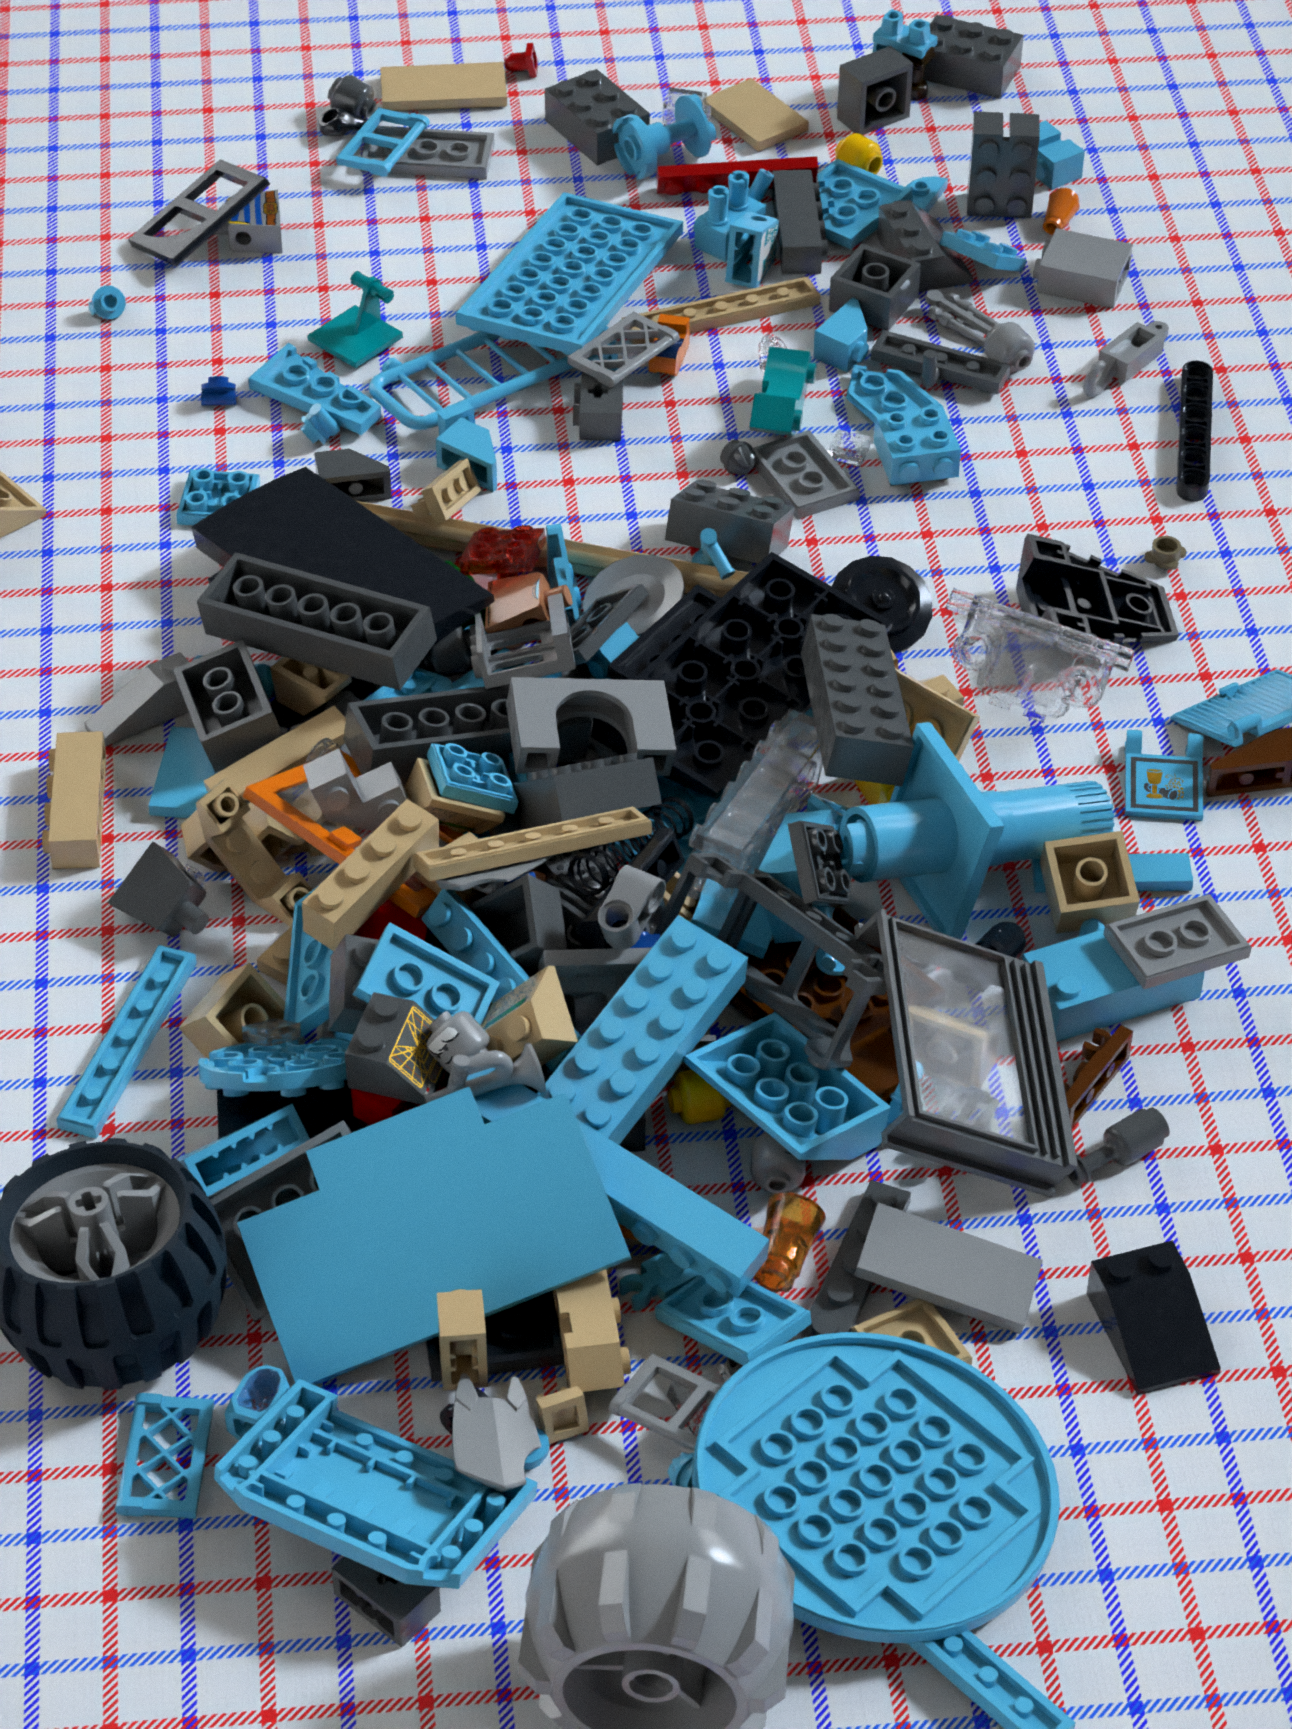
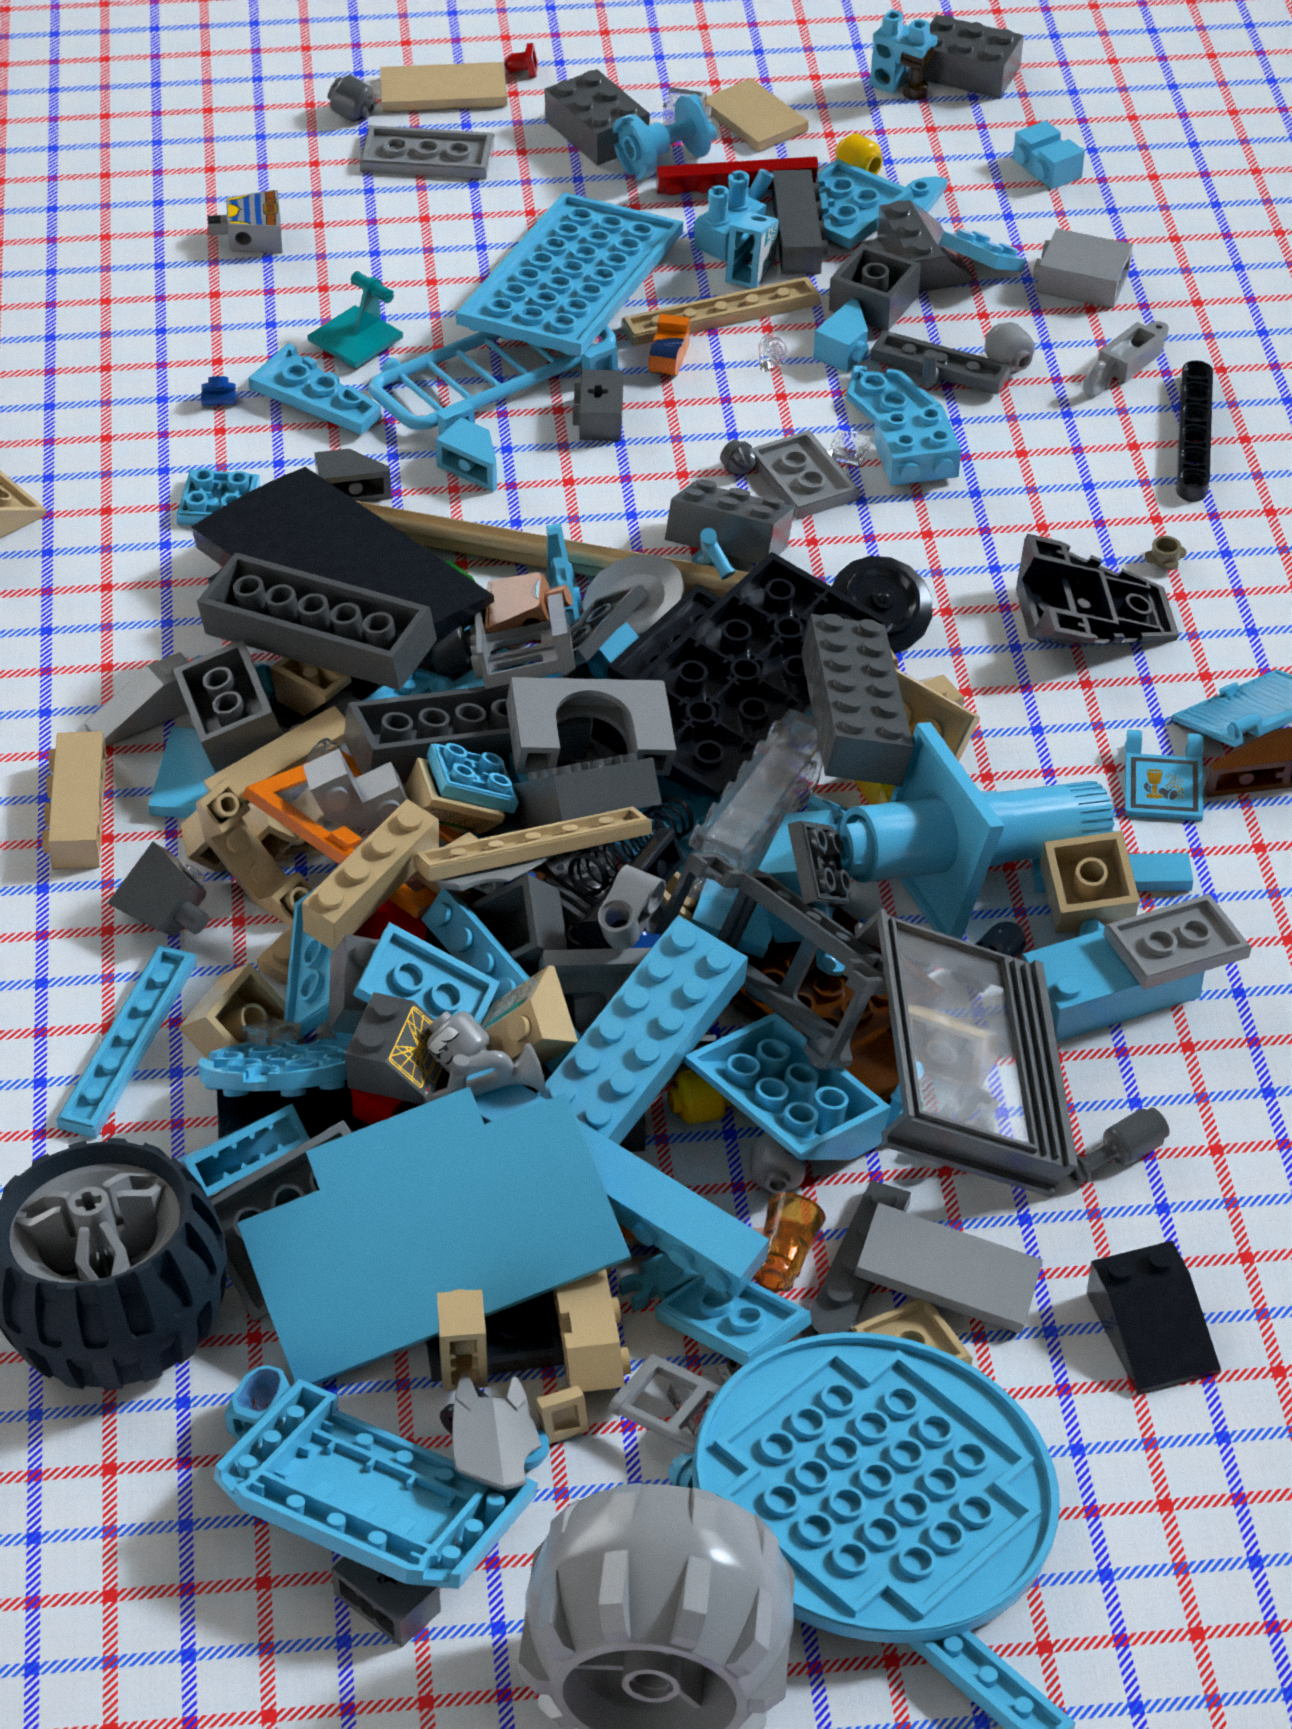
(107, 302): medium azure plate -> none
(157, 1502): medium azure window -> none
(178, 247): window -> none
(319, 424): medium azure plate -> none
(339, 121): black animal -> none
(364, 135): medium azure window -> none
(448, 492): tan plate -> none
(503, 551): clear red plate -> none
(621, 330): light grey window -> none
(783, 392): teal brick -> none
(874, 90): dark grey brick -> none
(963, 310): light grey piece -> none
(1003, 167): dark grey piece -> none
(1032, 659): clear brick -> none
(1060, 209): orange cone -> none
(1102, 1066): reddish brown plate -> none

